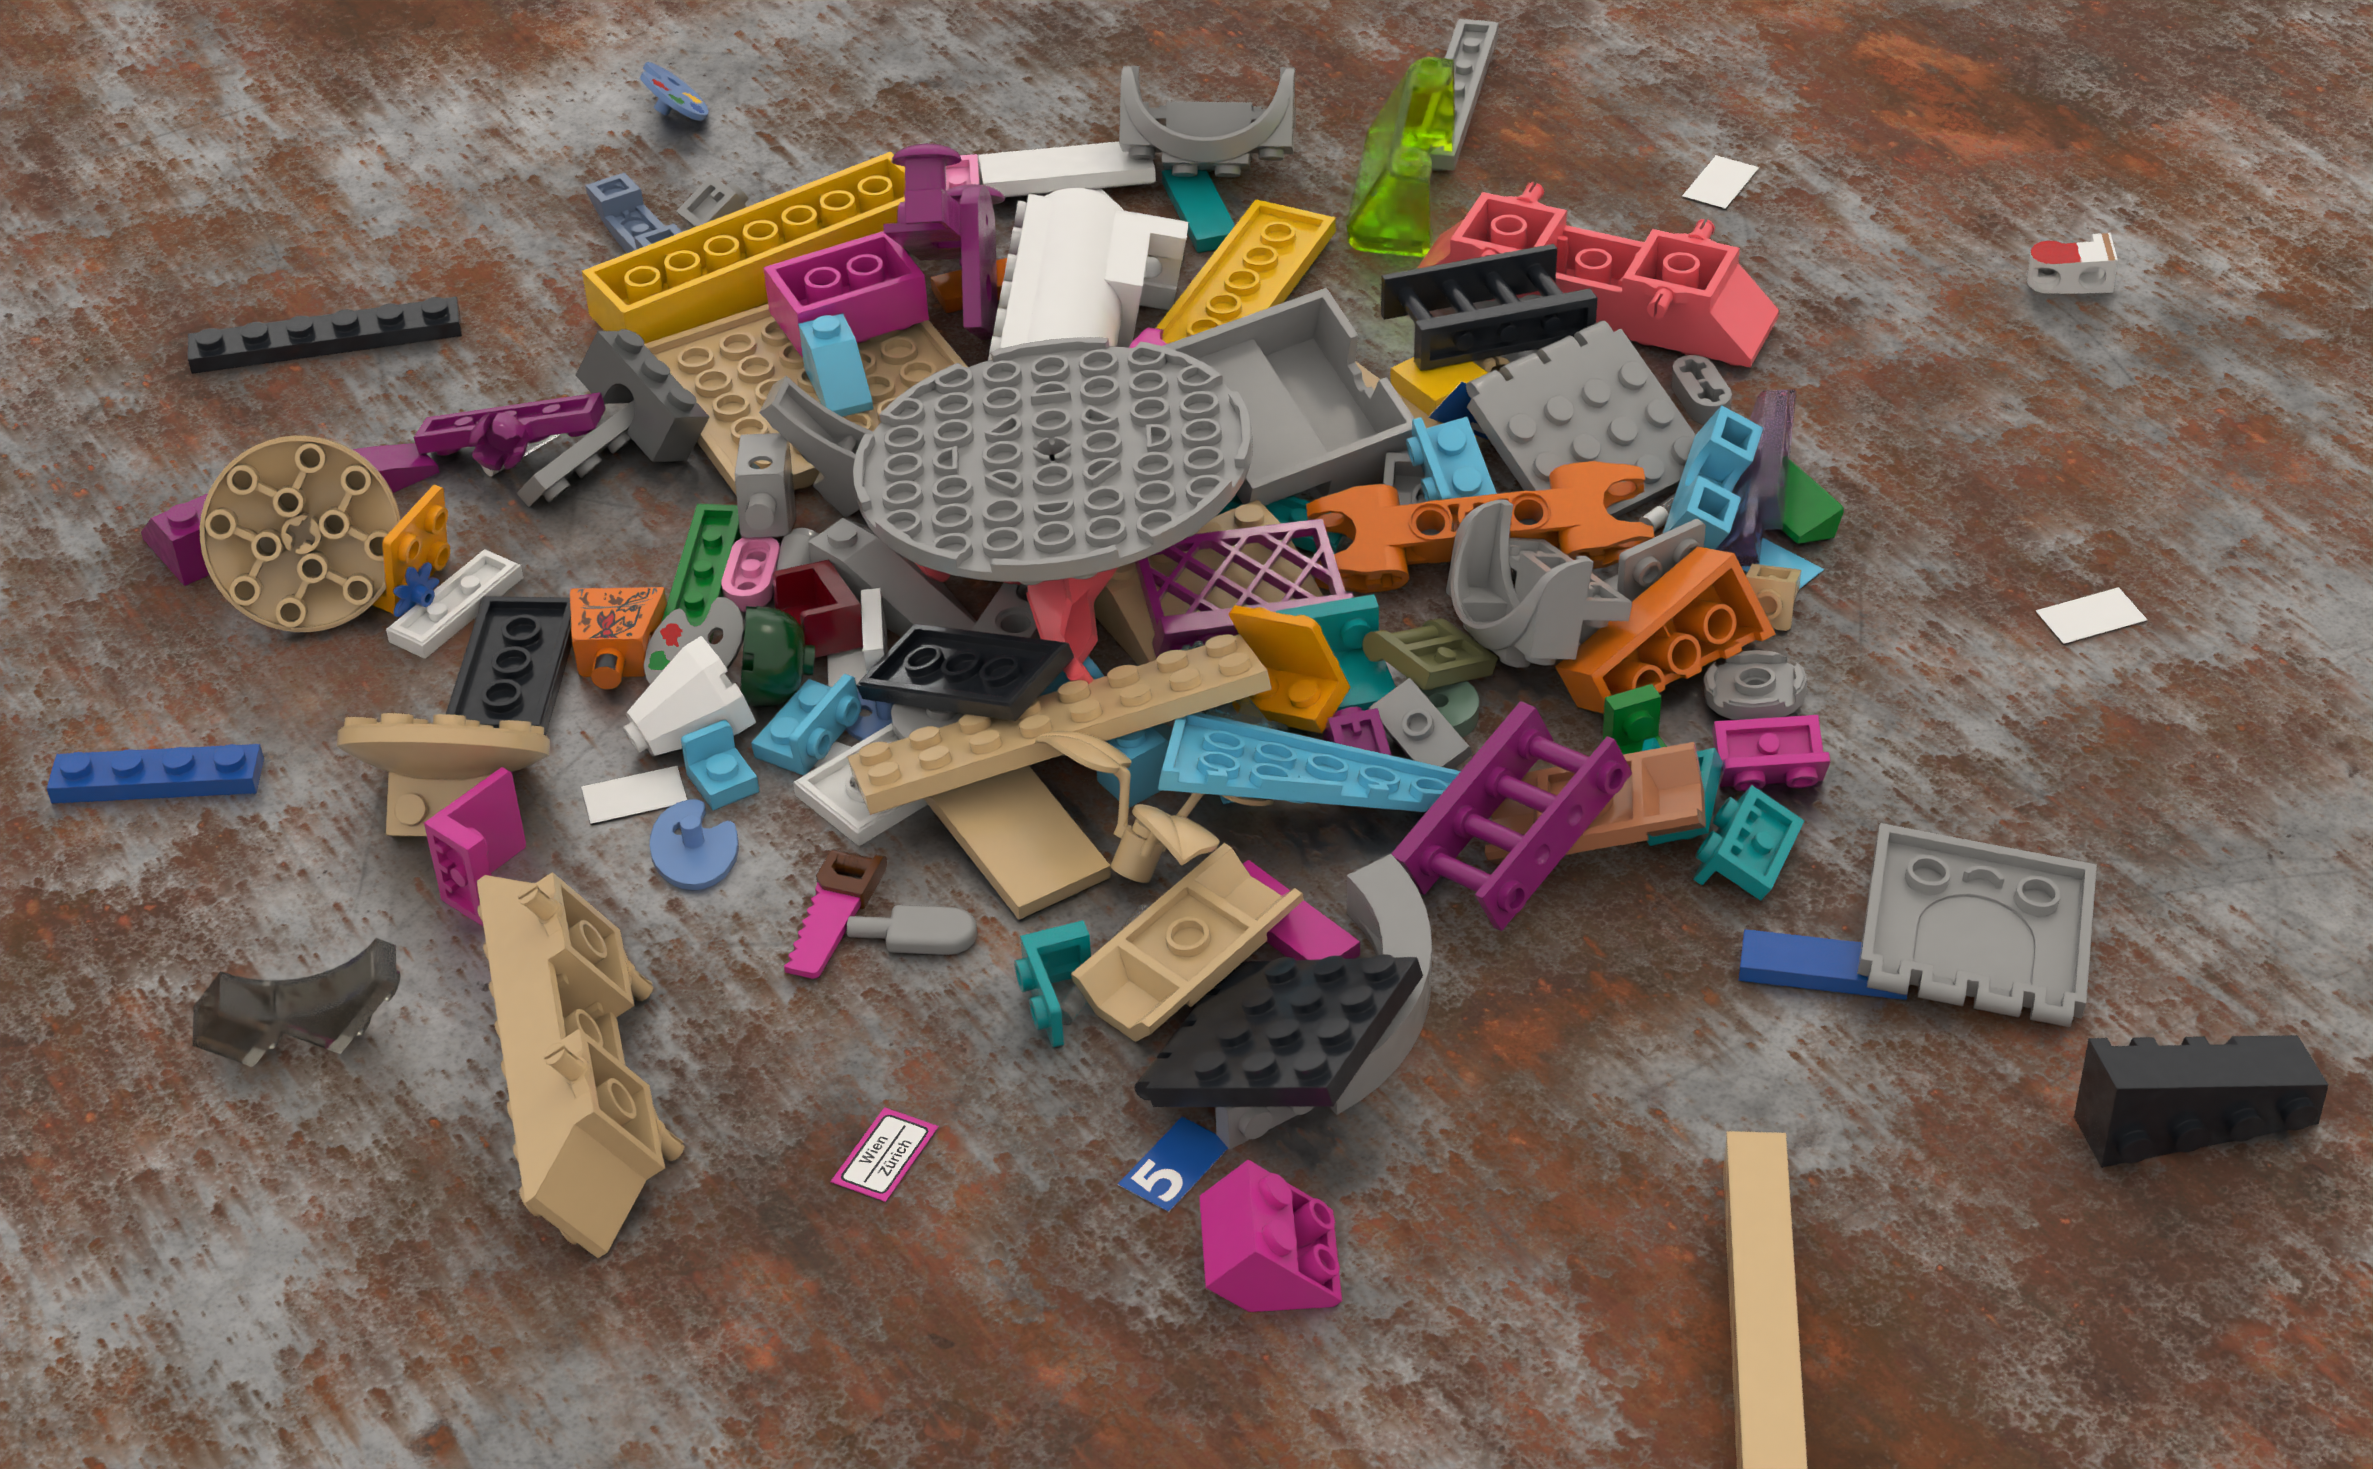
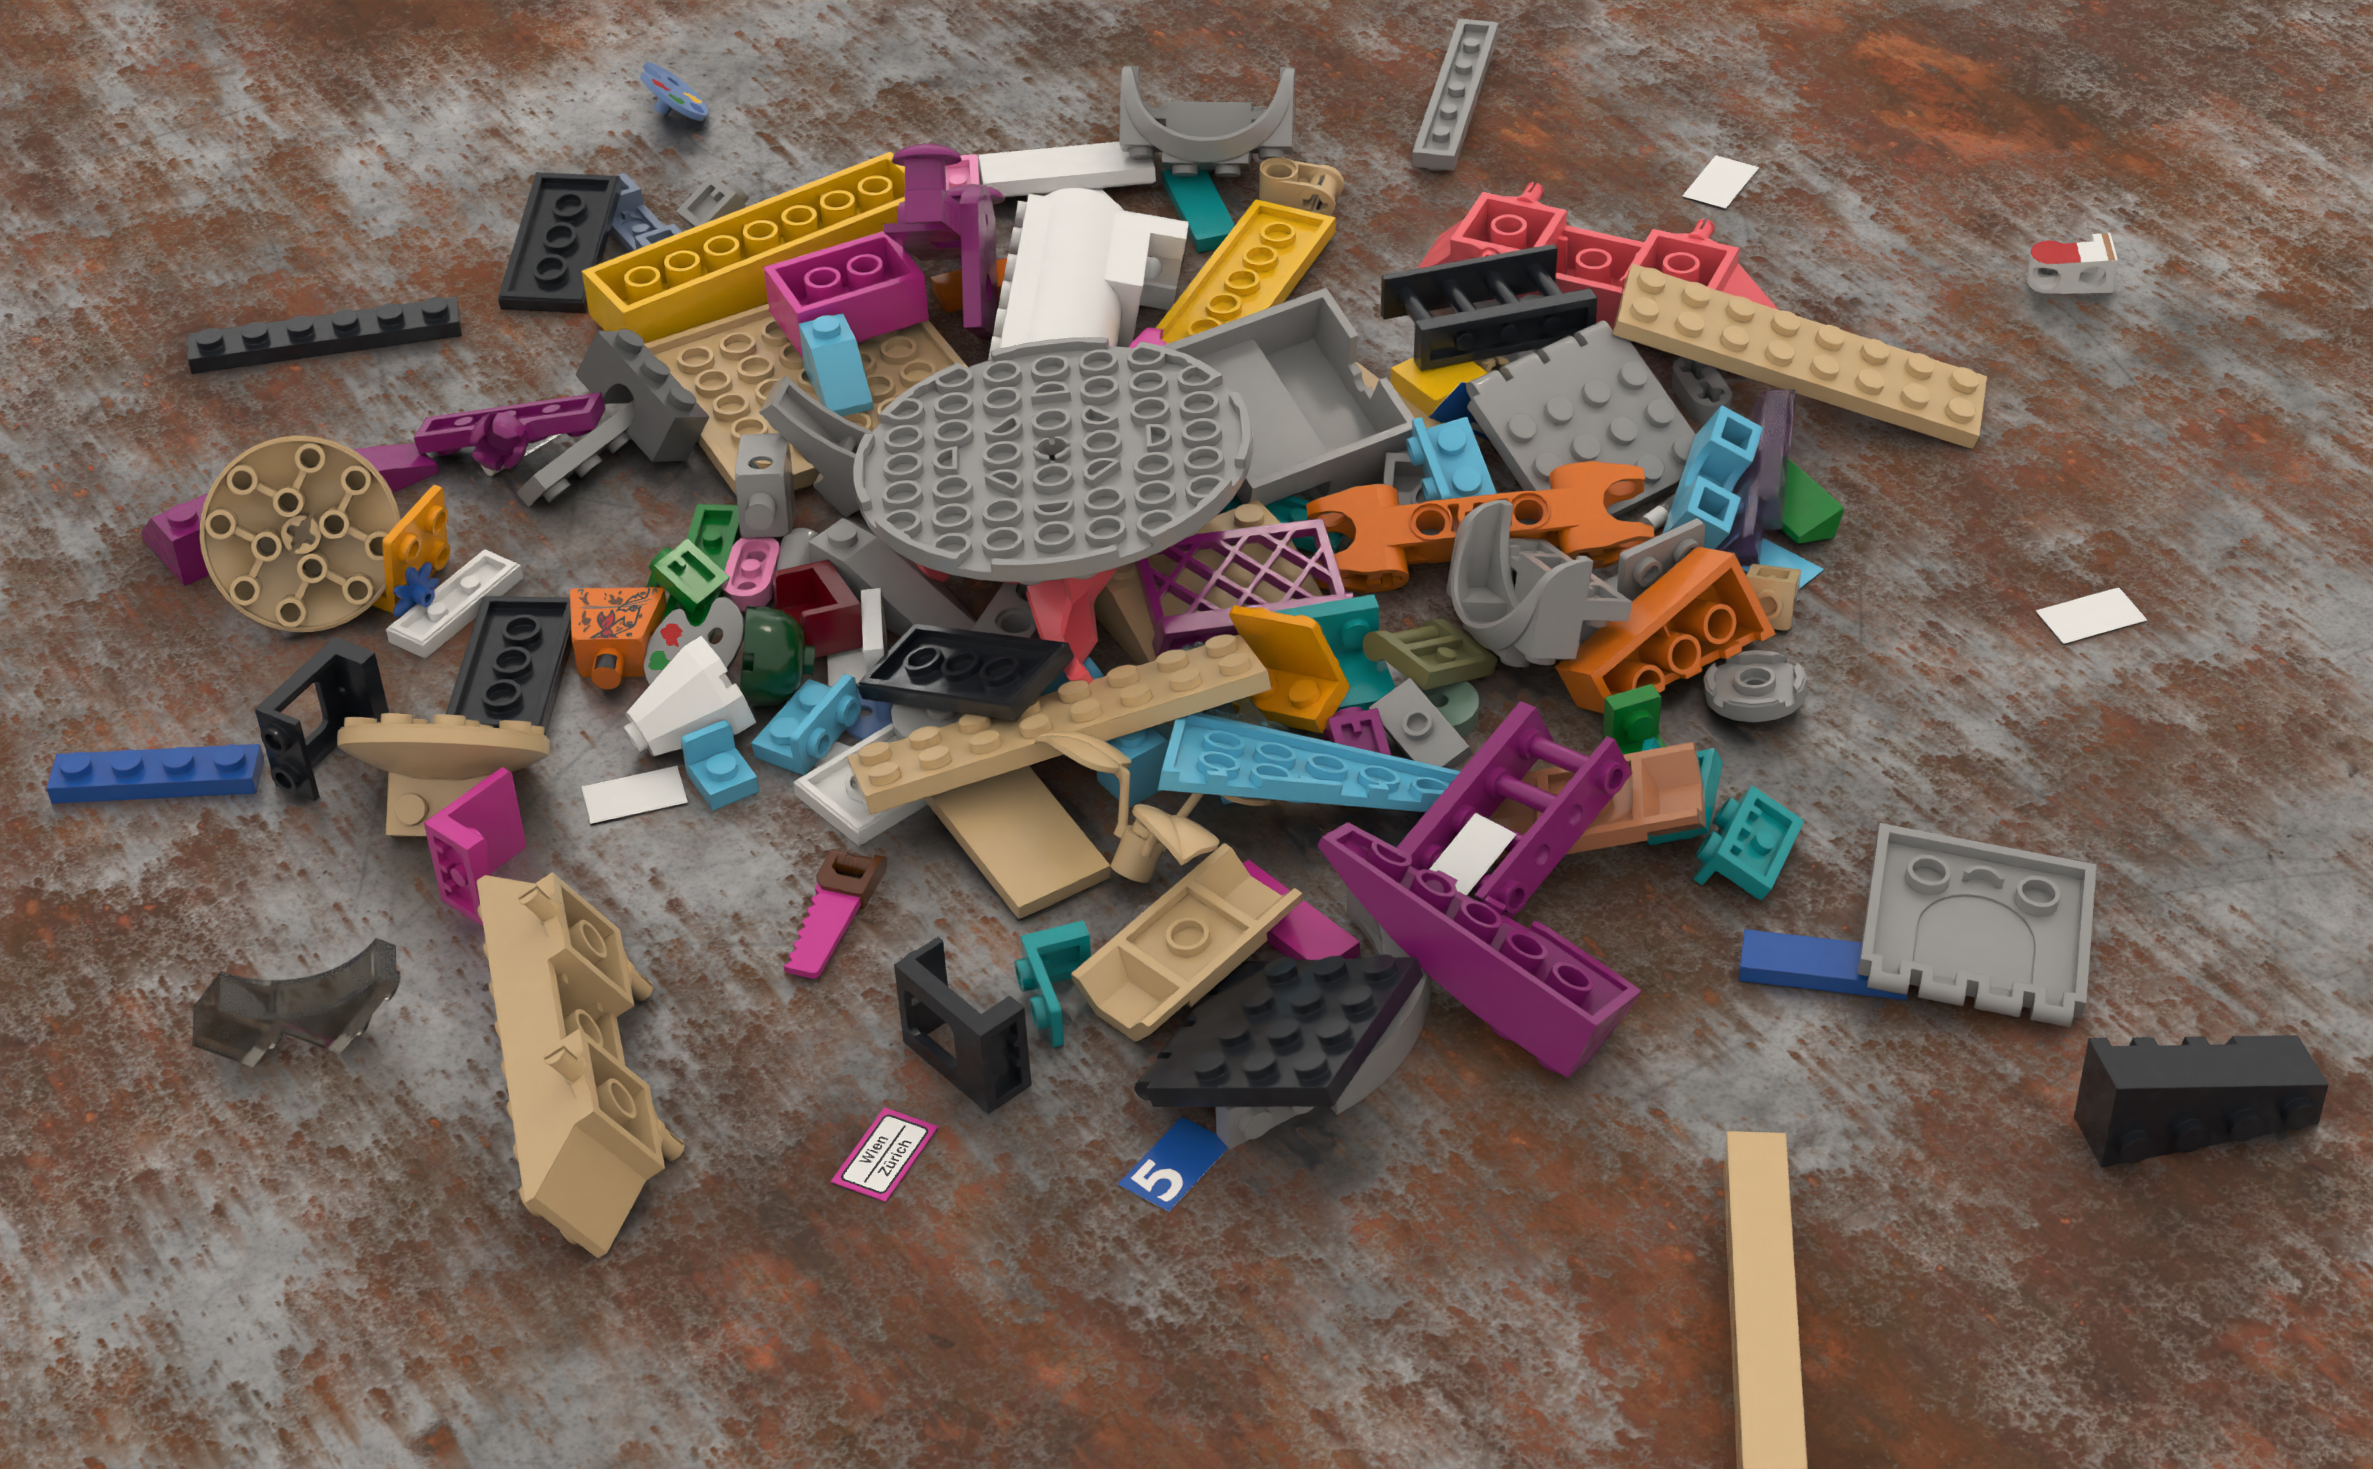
(346, 686): none -> black window
(557, 240): none -> black tile
(687, 575): none -> bracket
(699, 854): medium blue piece -> none
(919, 929): light grey piece -> none
(989, 1046): none -> black window
(1268, 1243): dark pink slope -> none
(1297, 185): none -> tan piece
(1393, 179): clear neon green windscreen -> none
(1473, 852): none -> white sticker
(1513, 977): none -> magenta wedge
(1770, 752): dark pink bracket -> none
(1801, 355): none -> tan plate

